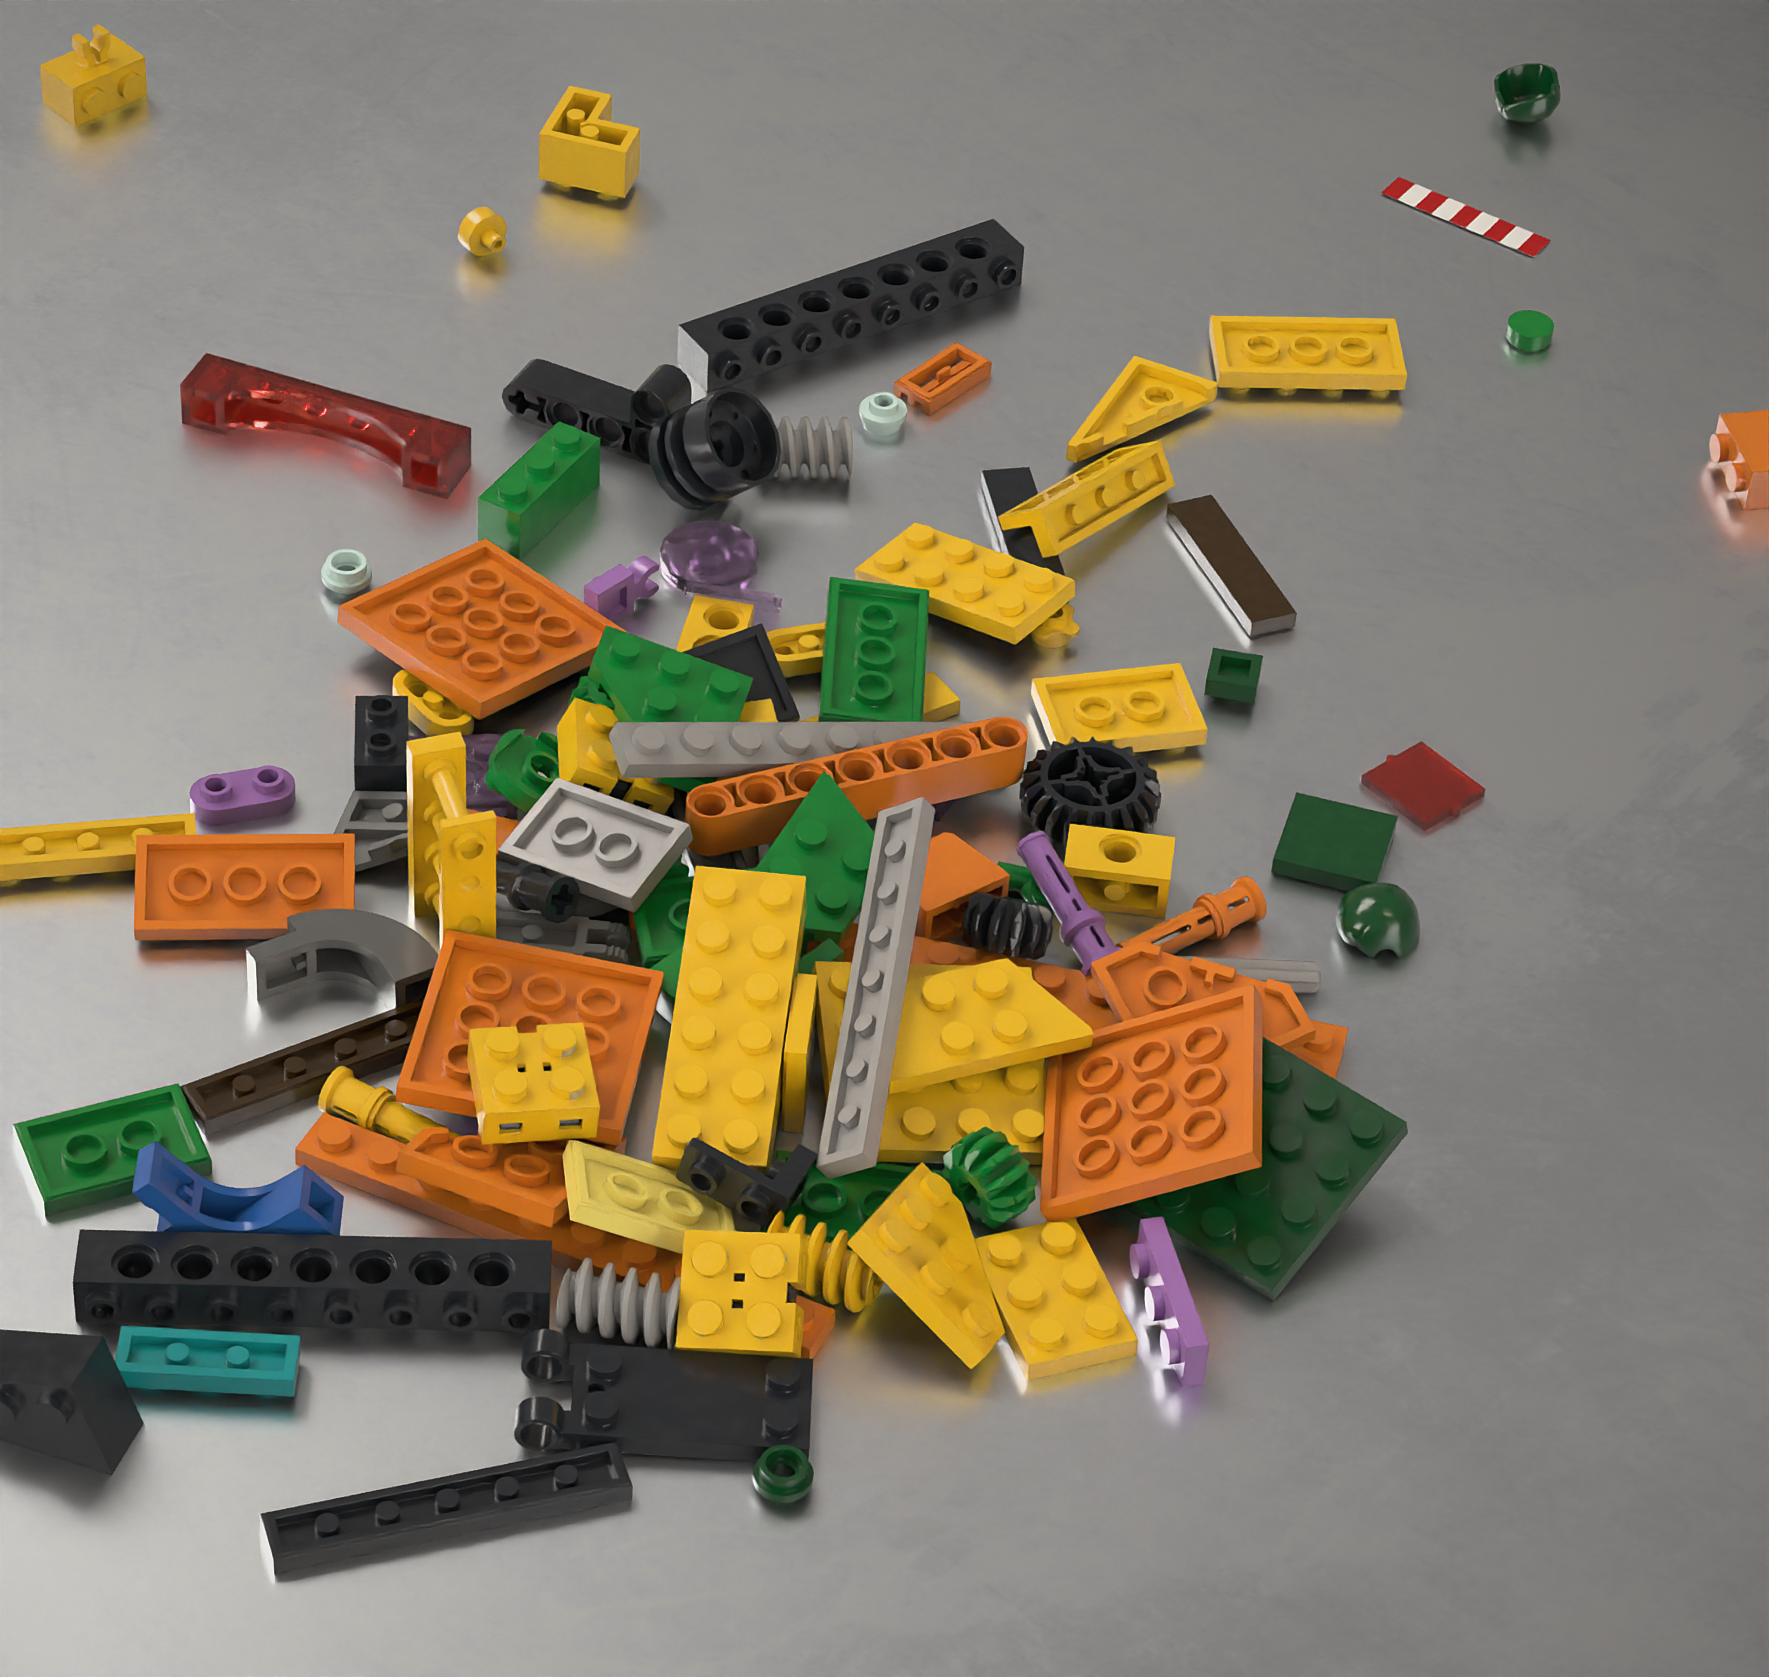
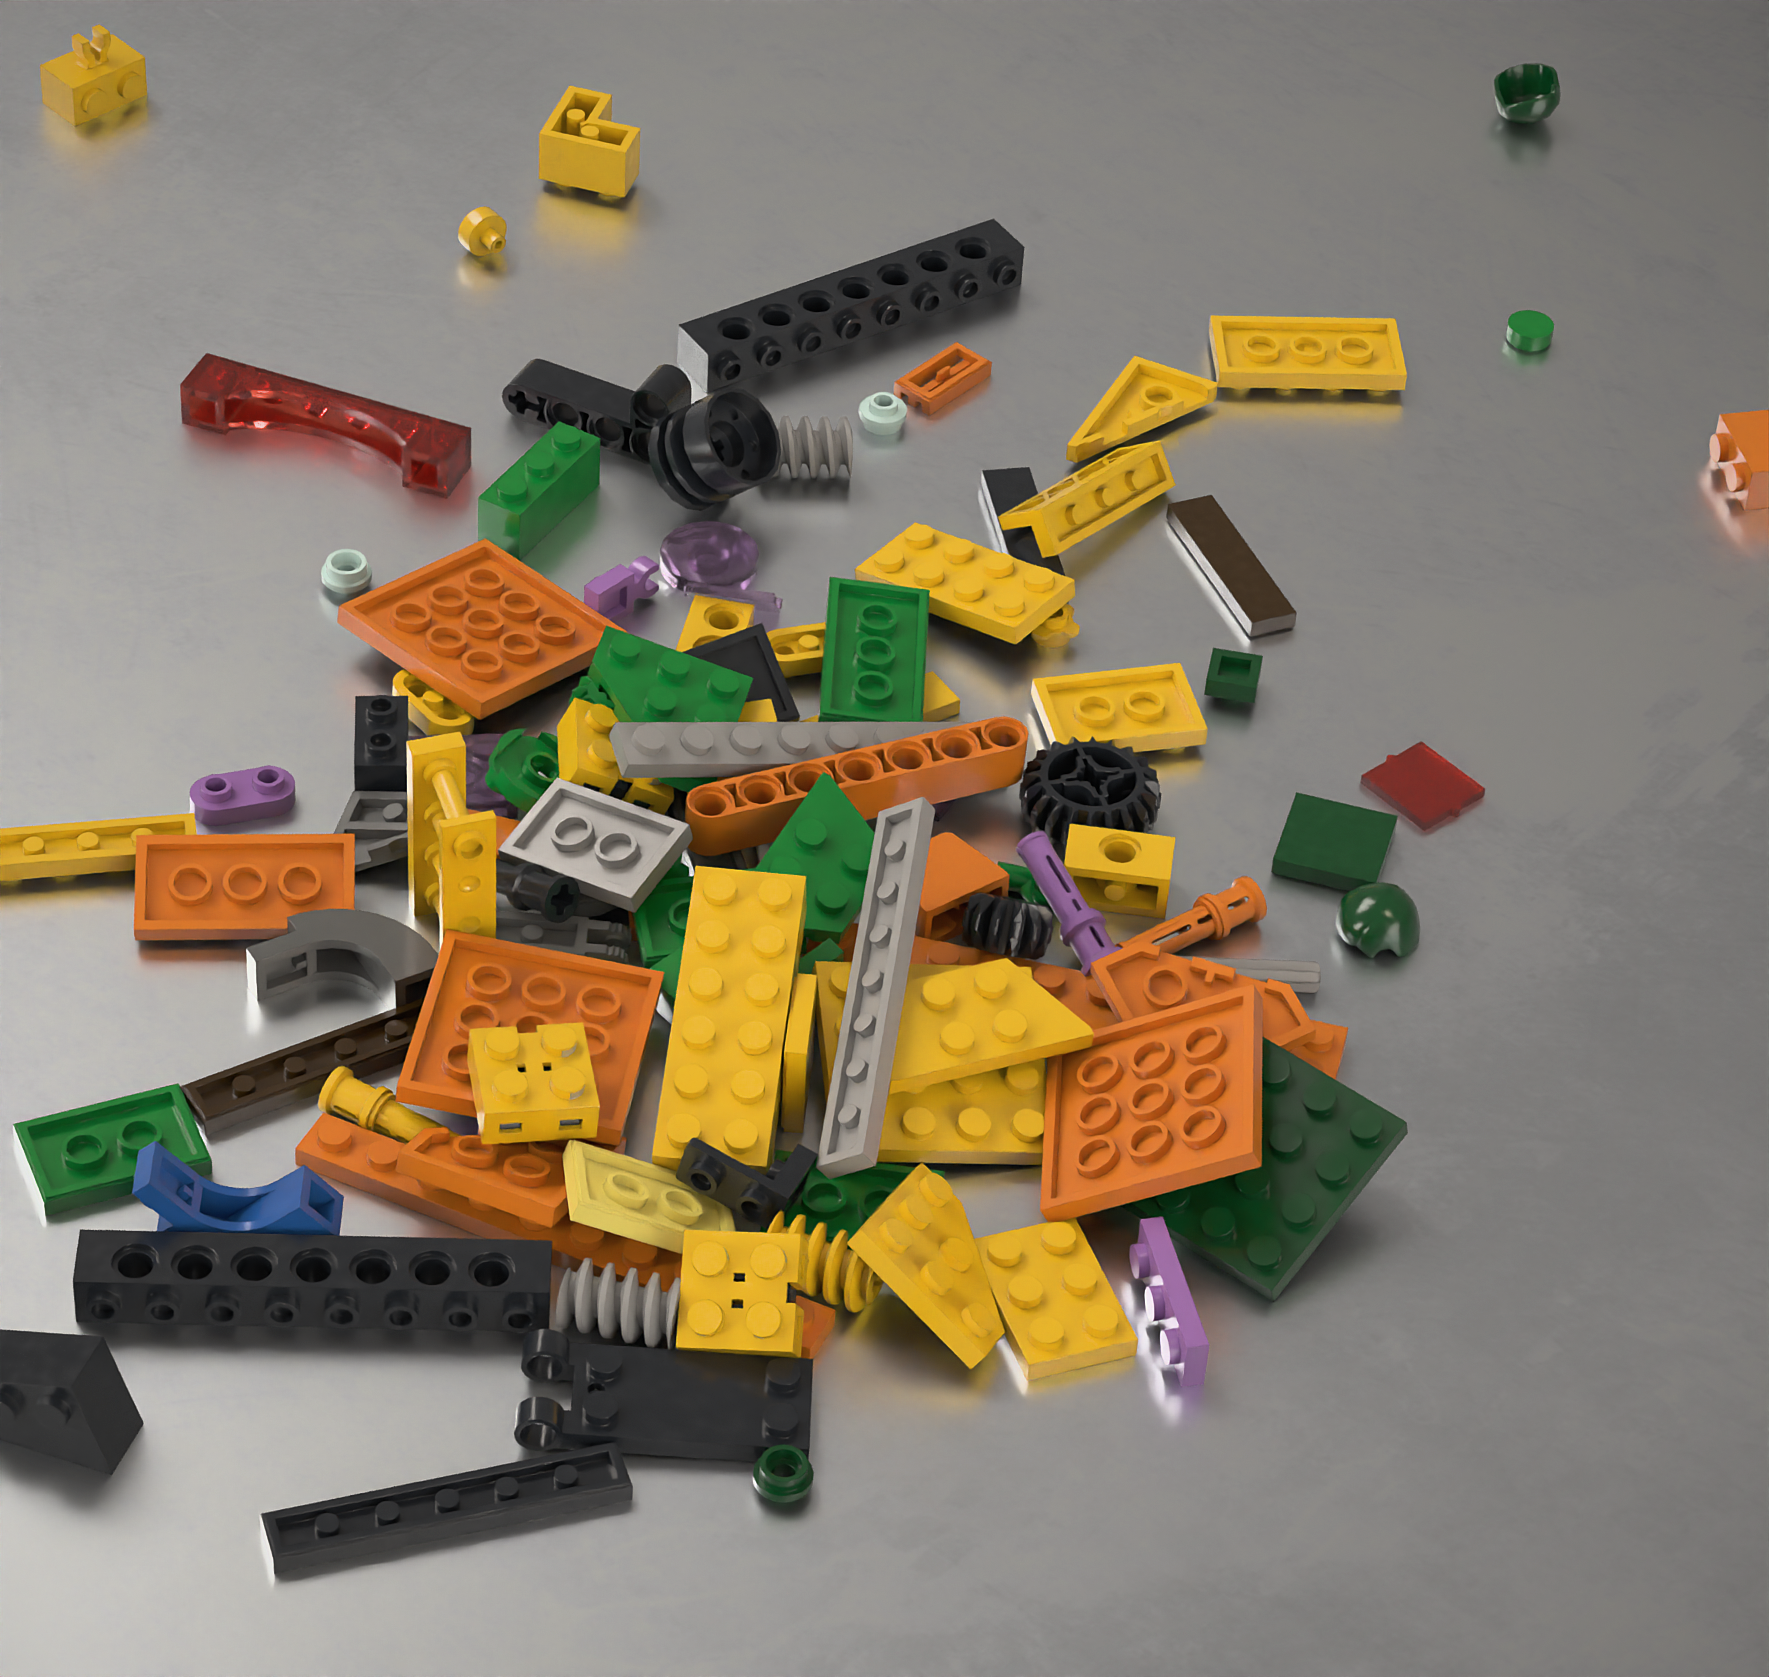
(208, 1360): teal plate -> none
(989, 1177): green gear -> none
(1466, 216): sticker -> none

